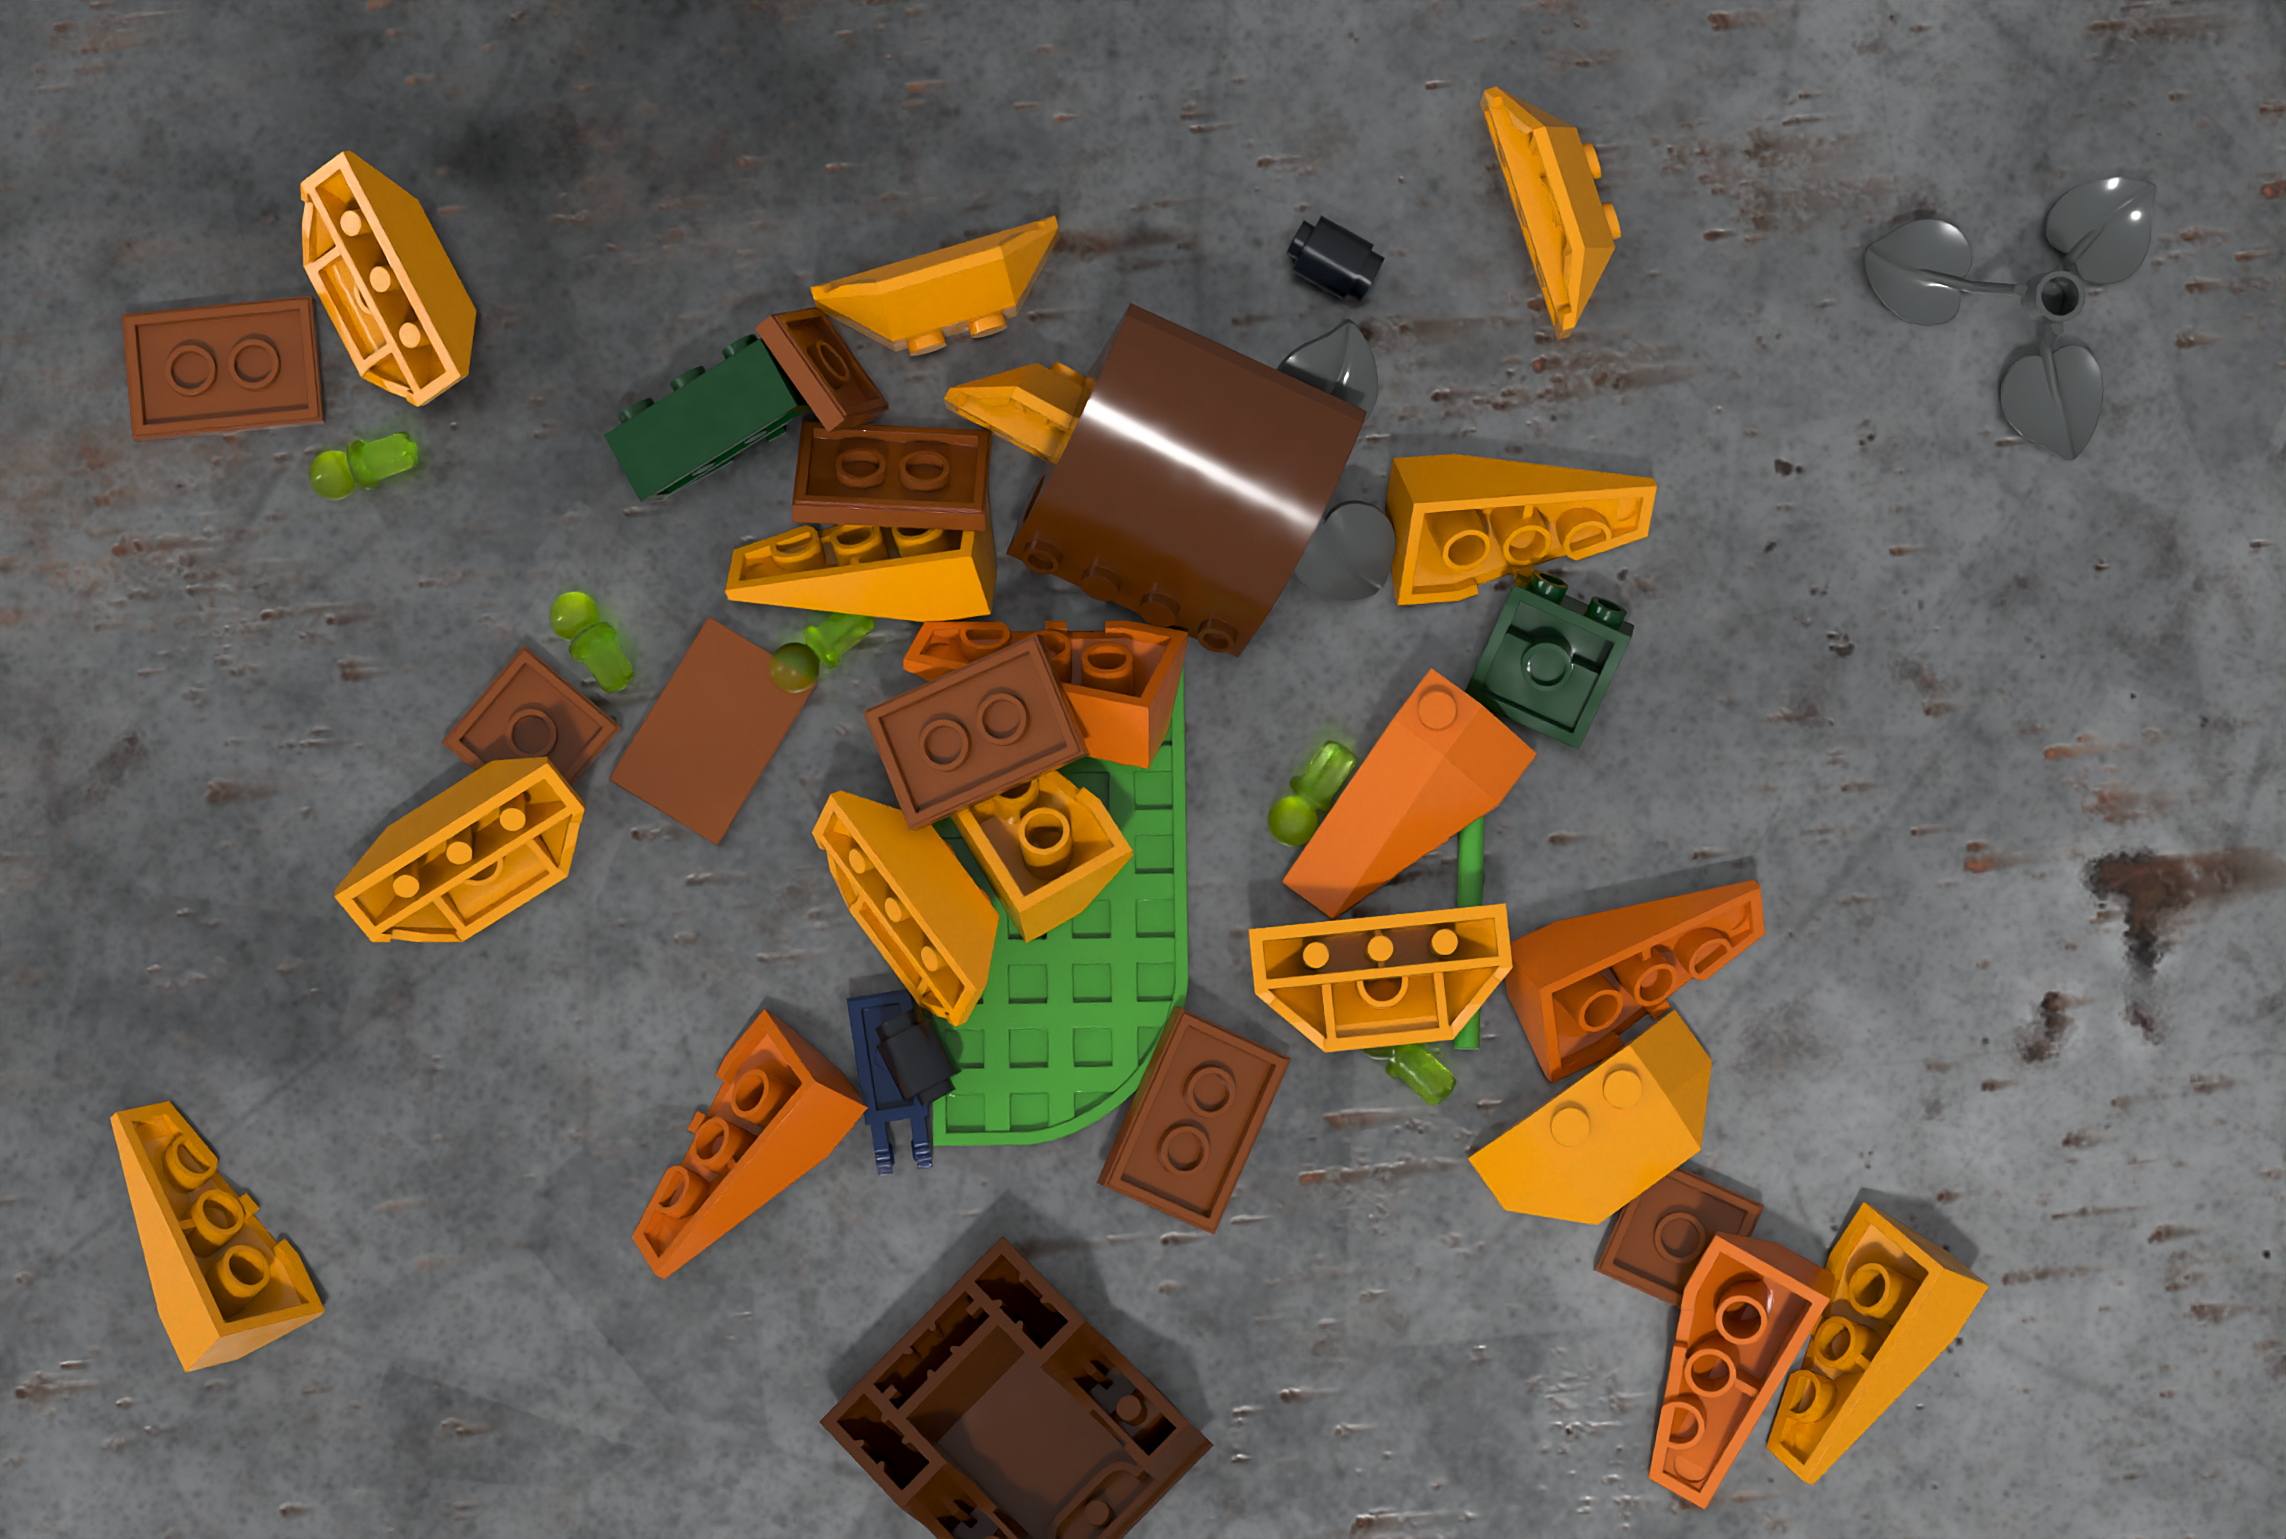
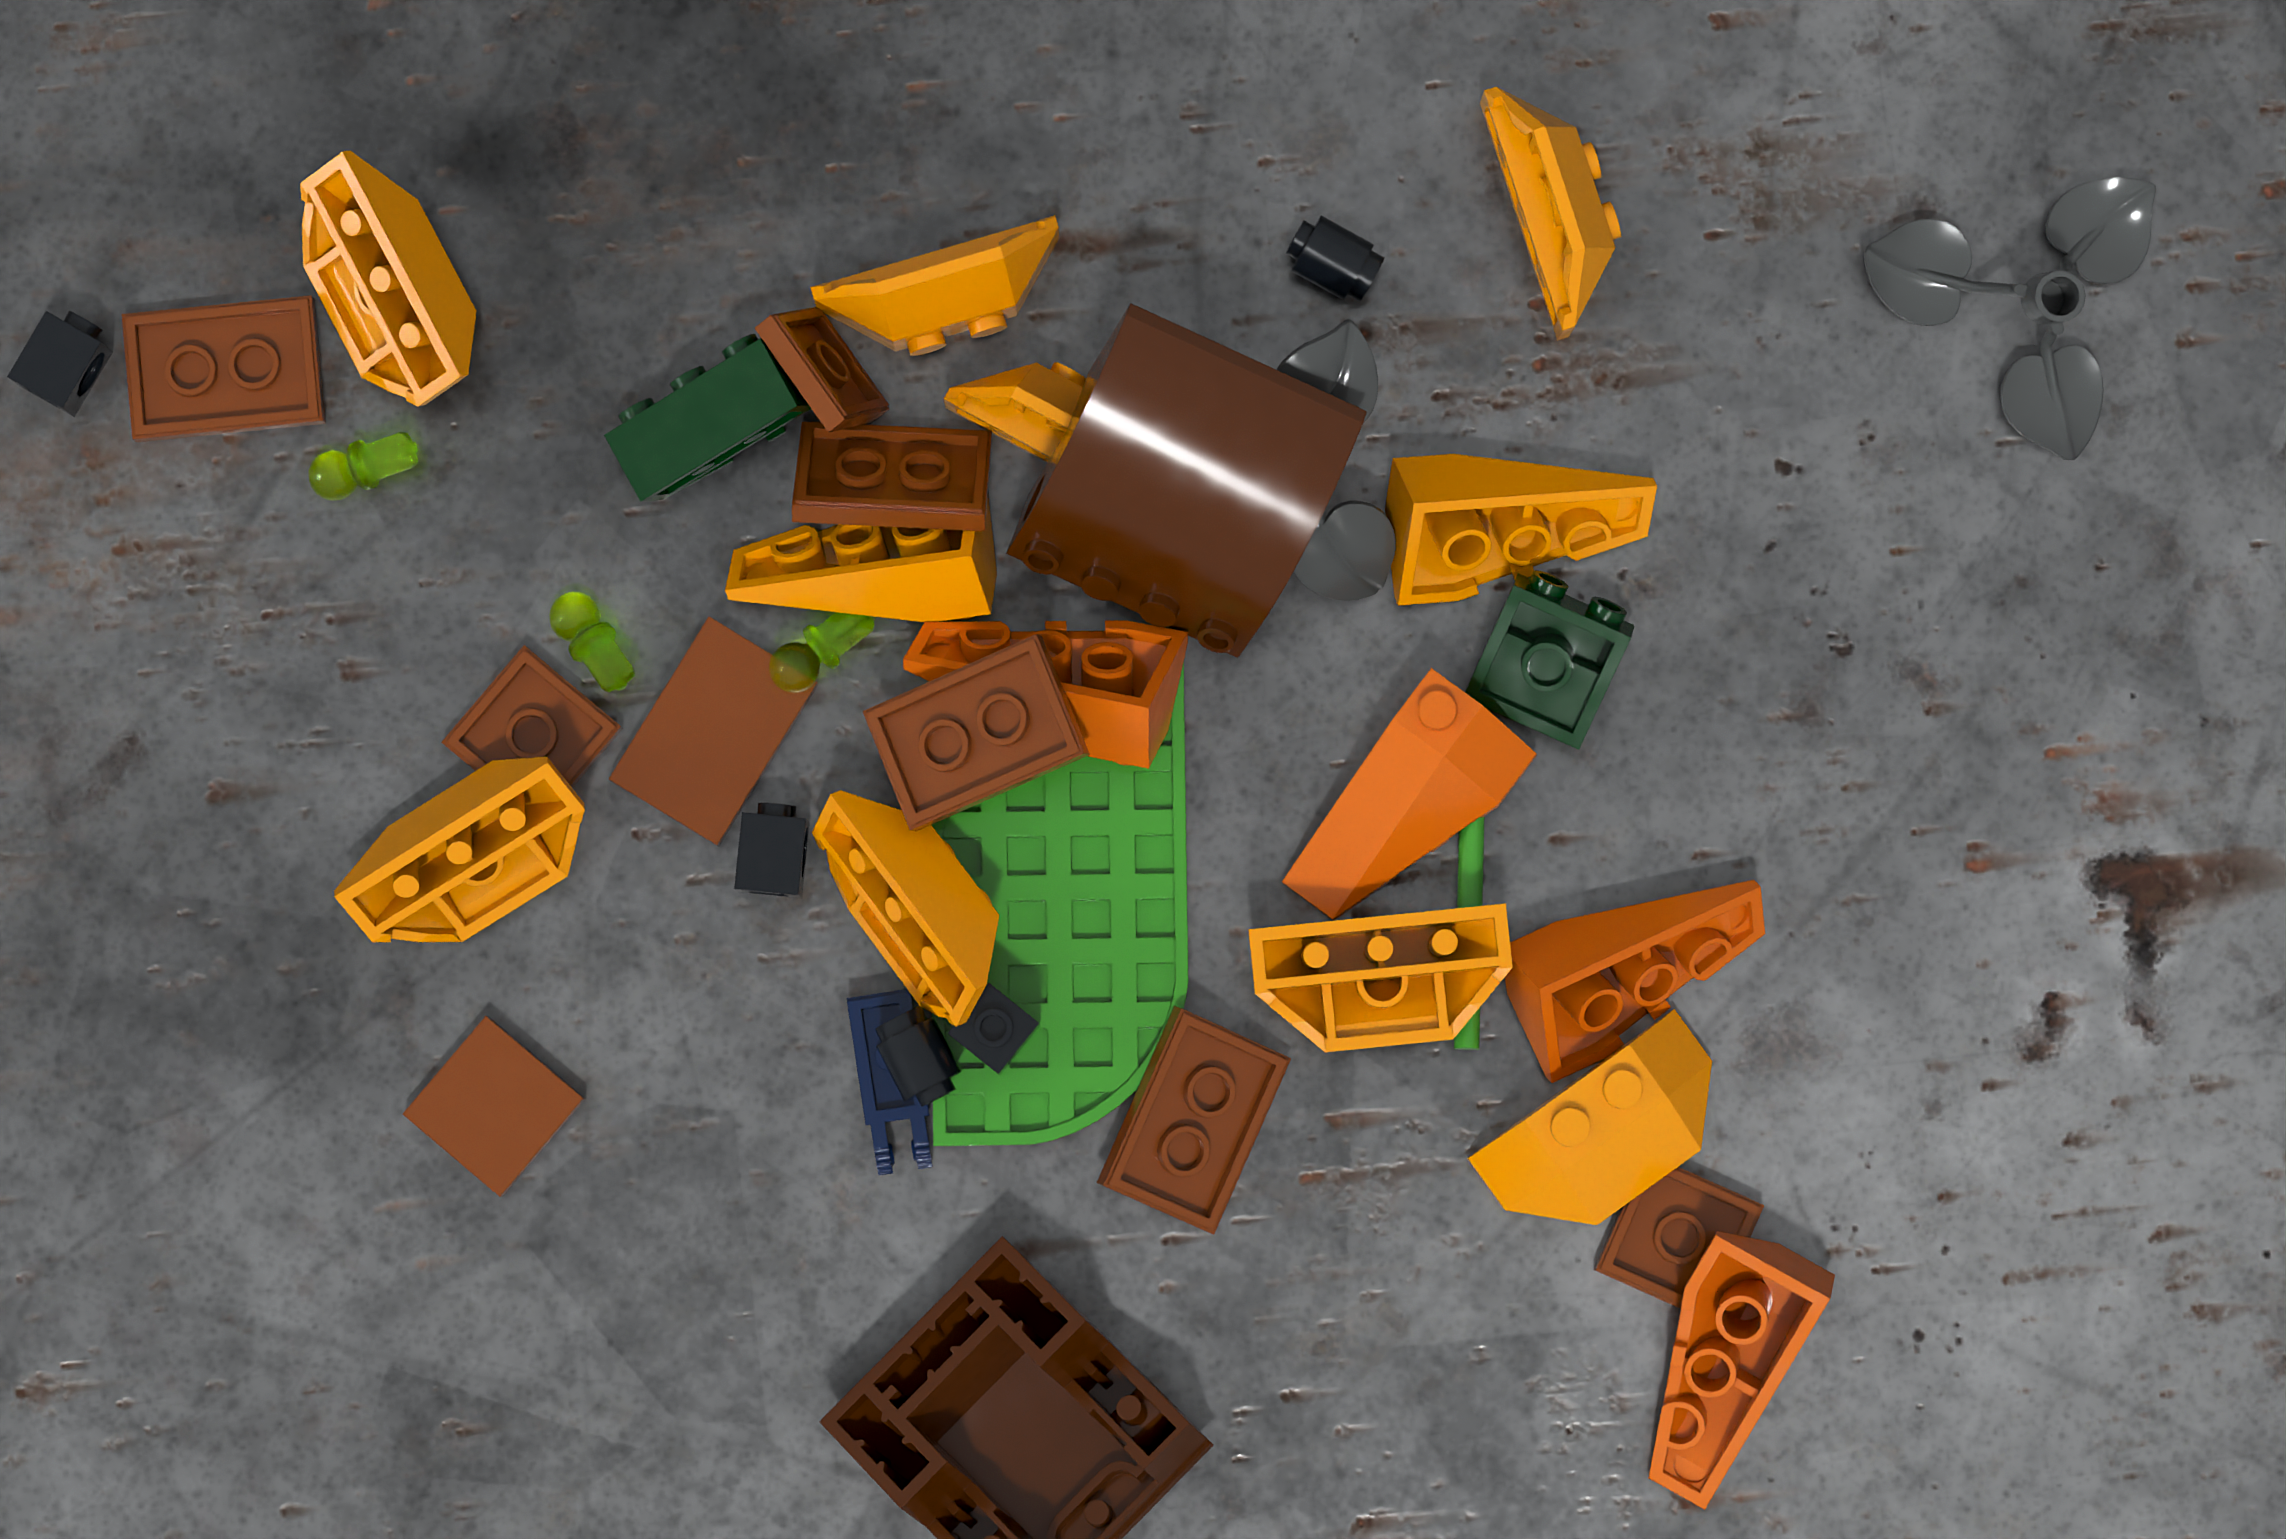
(61, 361): none -> black brick
(209, 1259): light orange wedge -> none
(493, 1106): none -> dark orange tile
(765, 1129): orange wedge -> none
(772, 852): none -> black brick
(995, 1029): none -> black brick
(1044, 850): light orange wedge -> none
(1294, 818): clear neon green axle -> none
(1417, 1070): clear neon green axle -> none
(1887, 1320): light orange wedge -> none

